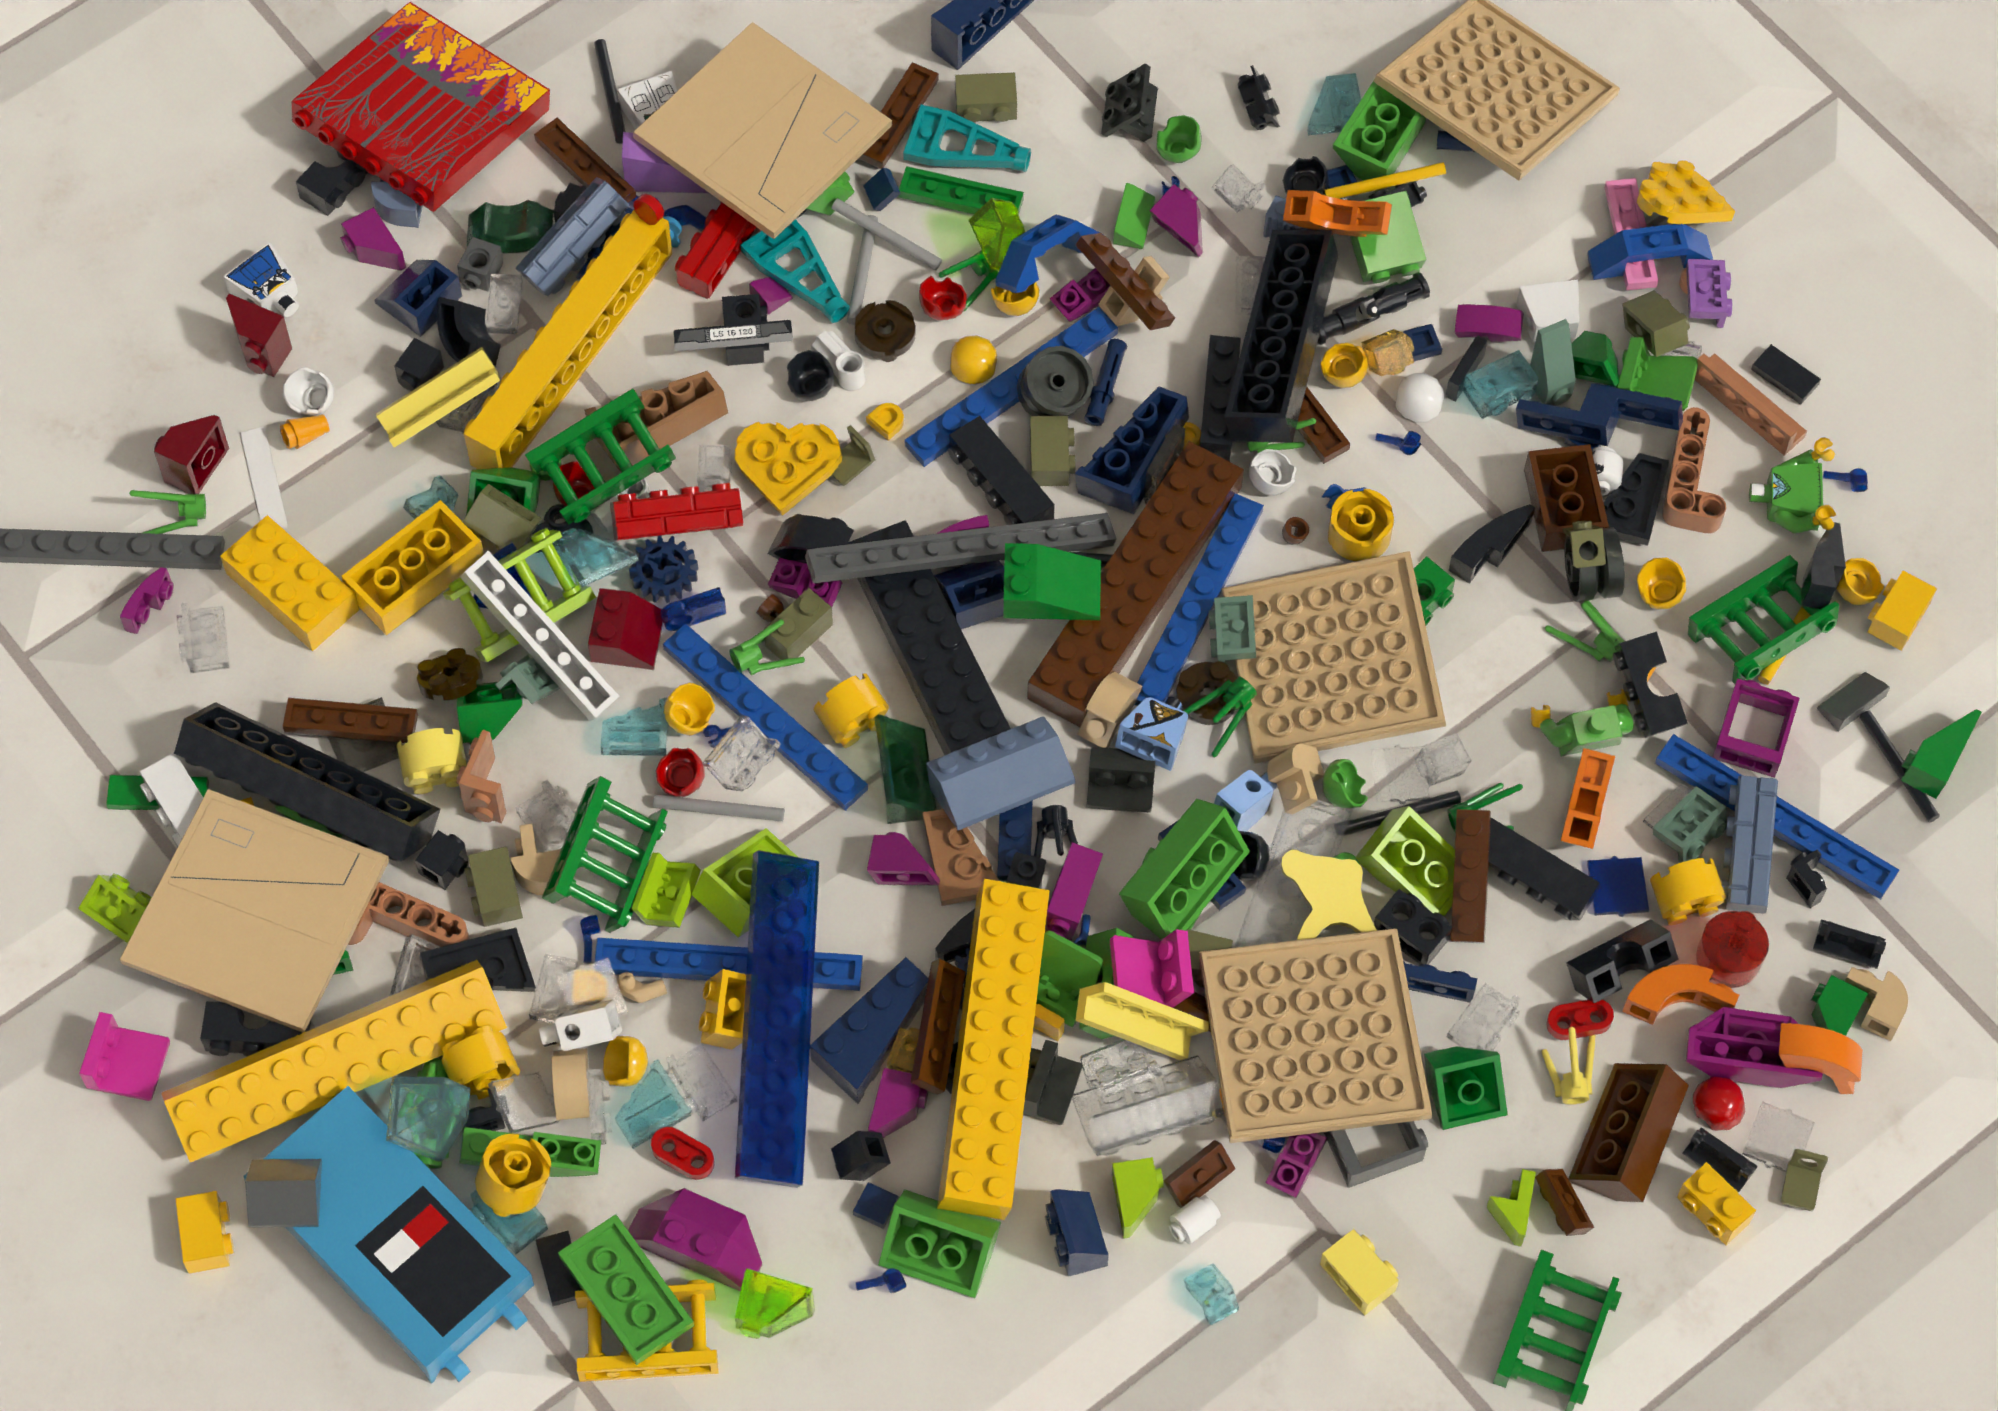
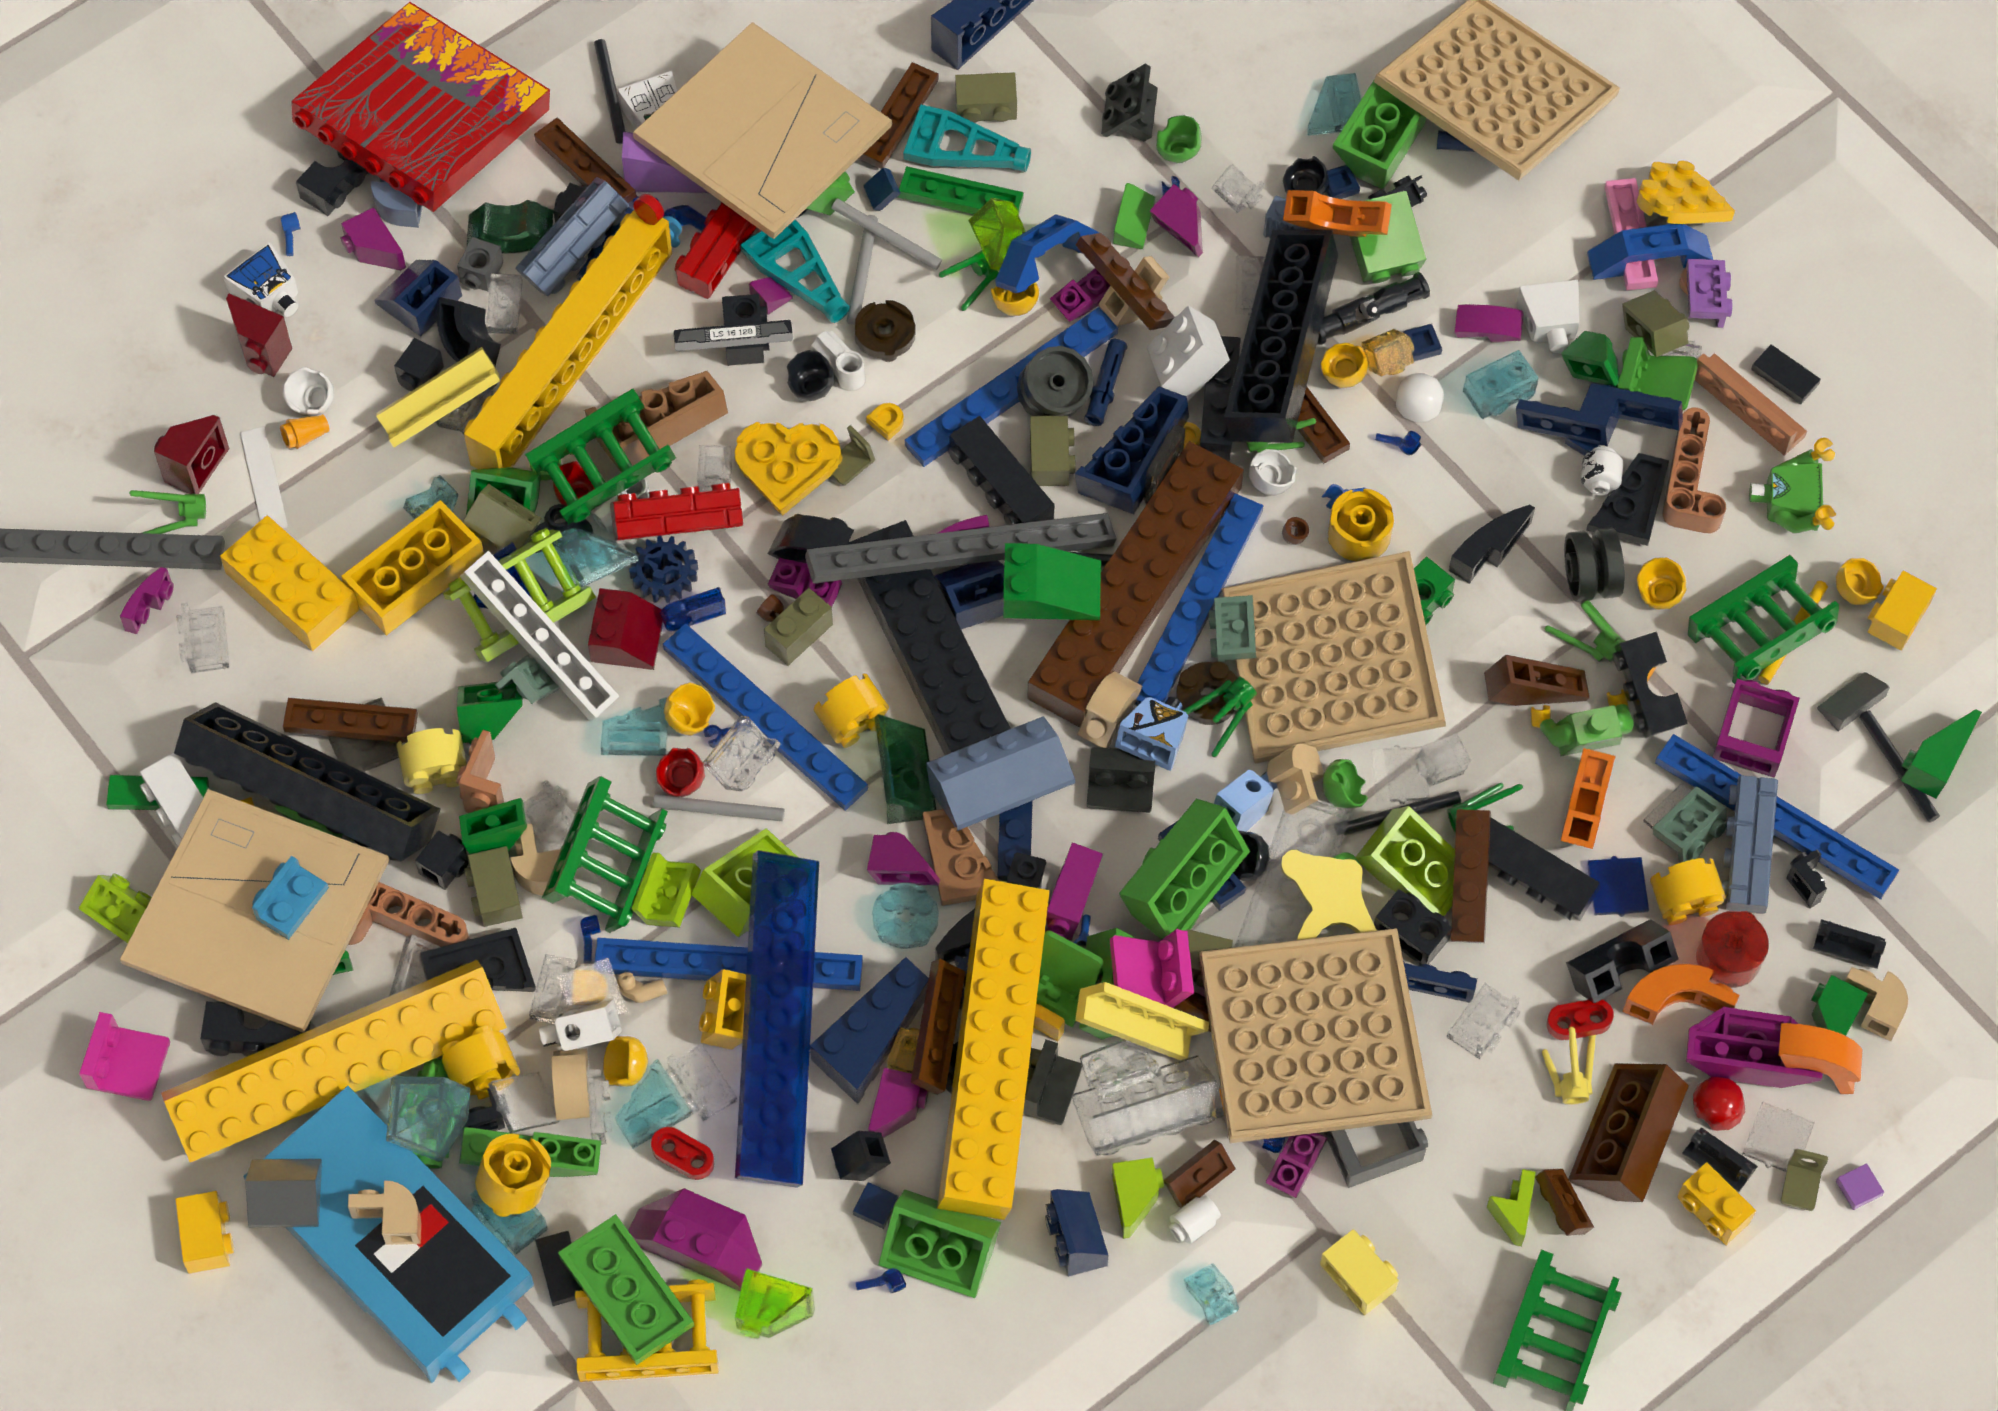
(288, 898): none -> dark azure bracket
(290, 223): none -> blue hand
(396, 1206): none -> tan brick
(449, 675): dark brown plate -> none
(493, 826): none -> green slope
(748, 653): bright green plant -> none
(915, 931): none -> clear light blue plate
(942, 298): red hair -> none
(973, 359): yellow hair -> none
(1056, 825): black plant -> none
(1188, 353): none -> white brick
(1264, 109): black hinge -> none
(1386, 181): yellow bar -> none
(1465, 1085): green slope -> none
(1466, 366): black tile -> none
(1534, 682): none -> reddish brown slope
(1554, 363): sand green slope -> none
(1563, 491): reddish brown slope -> none
(1580, 533): olive bracket -> none
(1824, 570): black slope -> none
(1856, 477): clear blue hand -> none
(1860, 1186): none -> medium lavender tile

